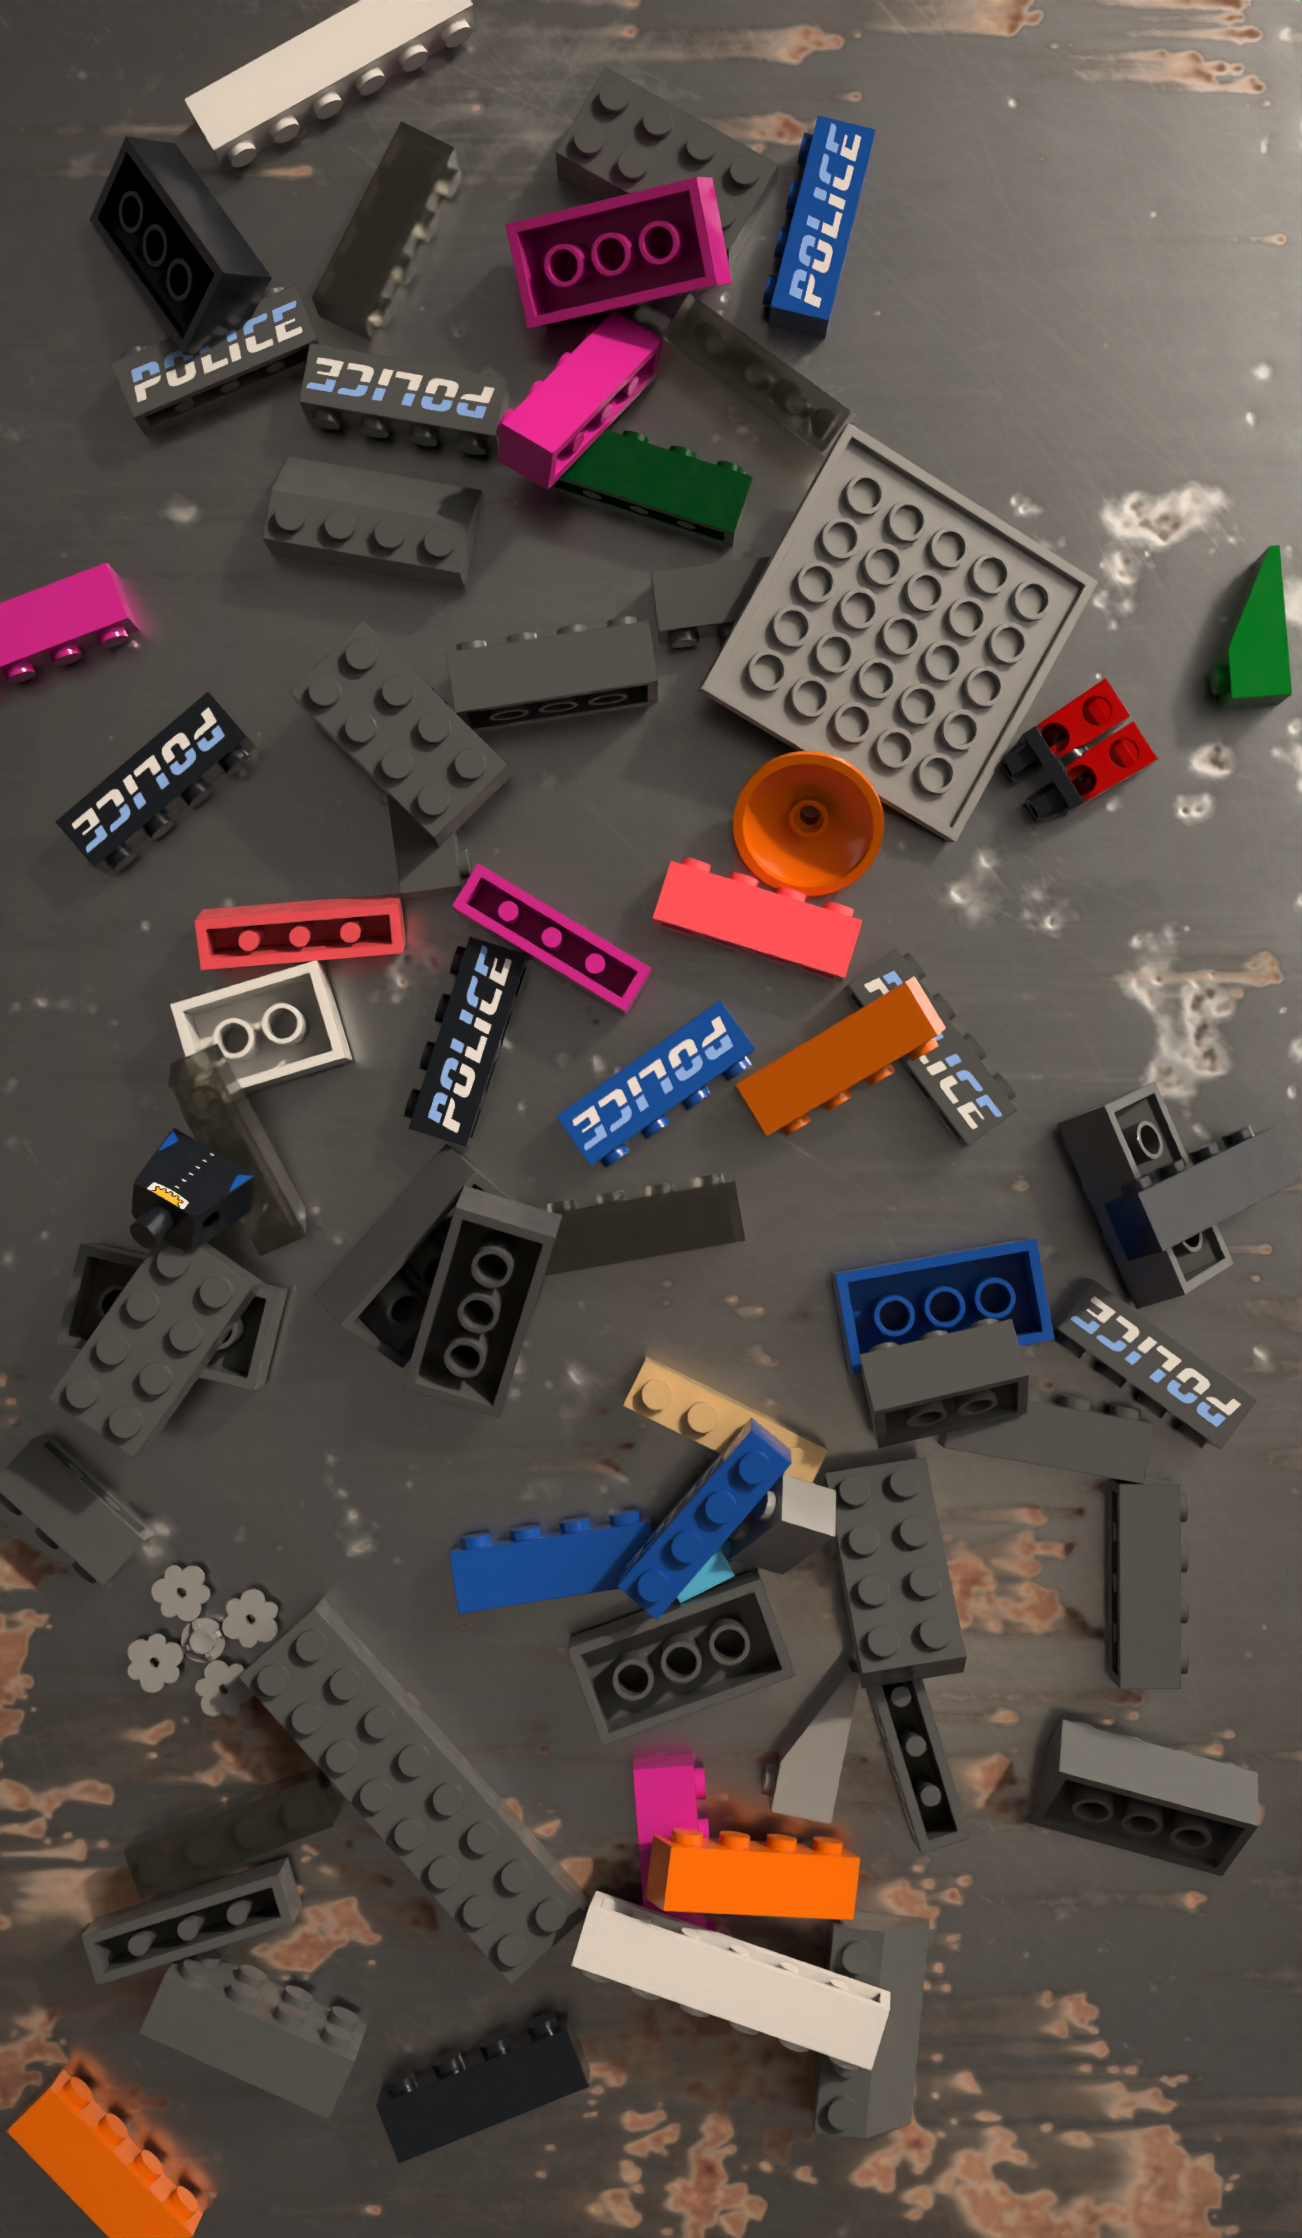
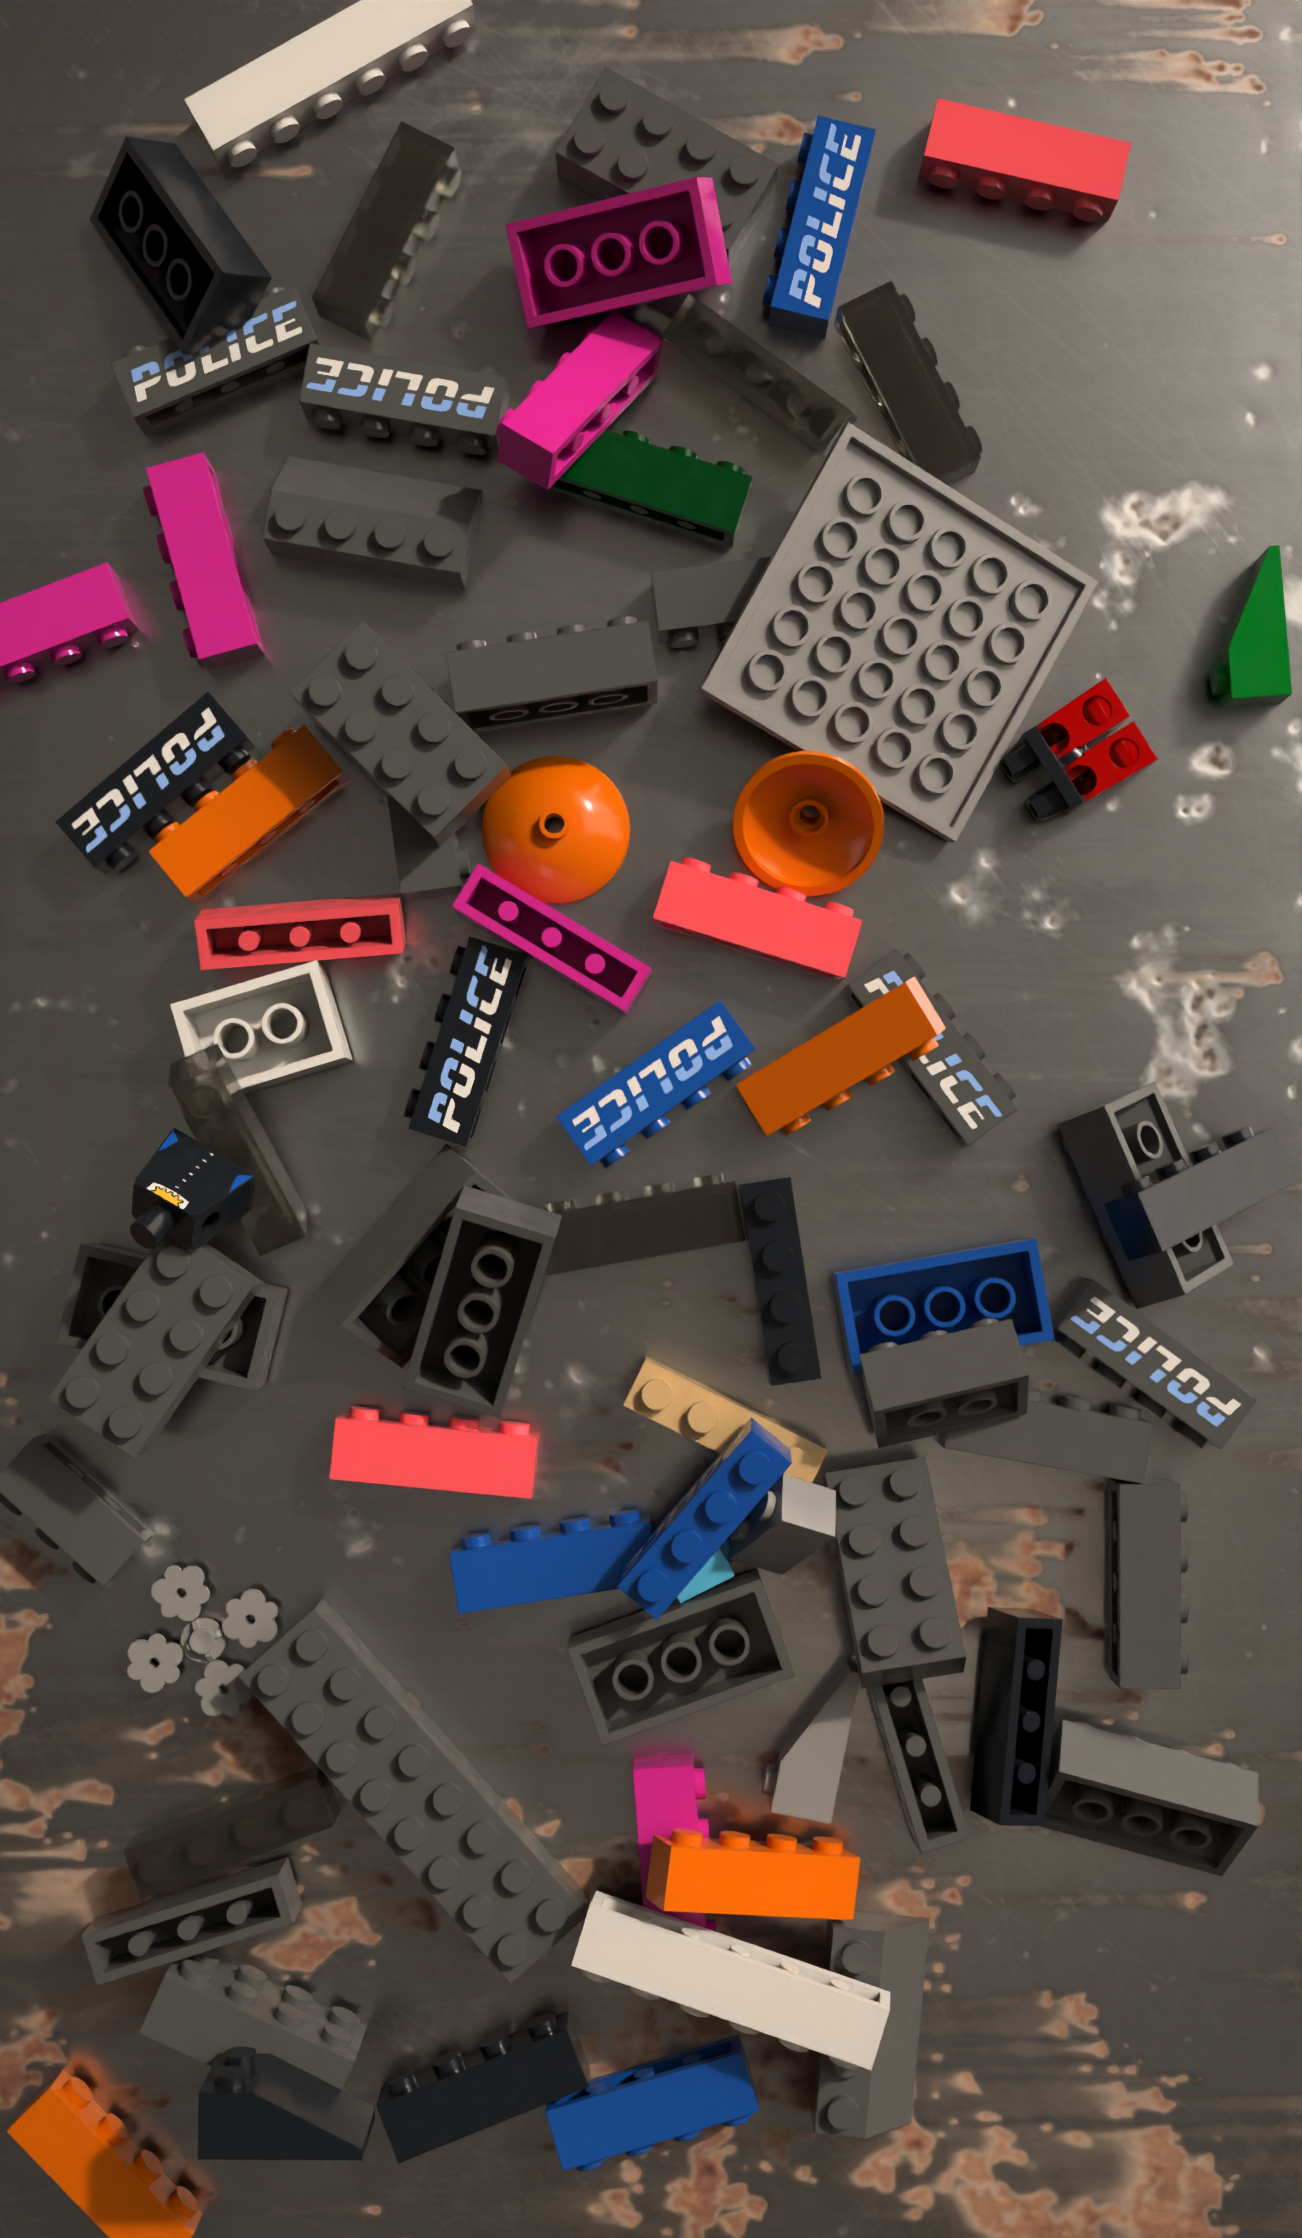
(204, 562): none -> dark pink brick
(247, 814): none -> orange brick
(275, 2111): none -> black slope
(434, 1454): none -> coral brick
(561, 864): none -> orange dish
(653, 2104): none -> blue brick
(779, 1281): none -> black brick
(906, 385): none -> clear smoke brick
(1016, 1716): none -> black brick
(1024, 160): none -> coral brick

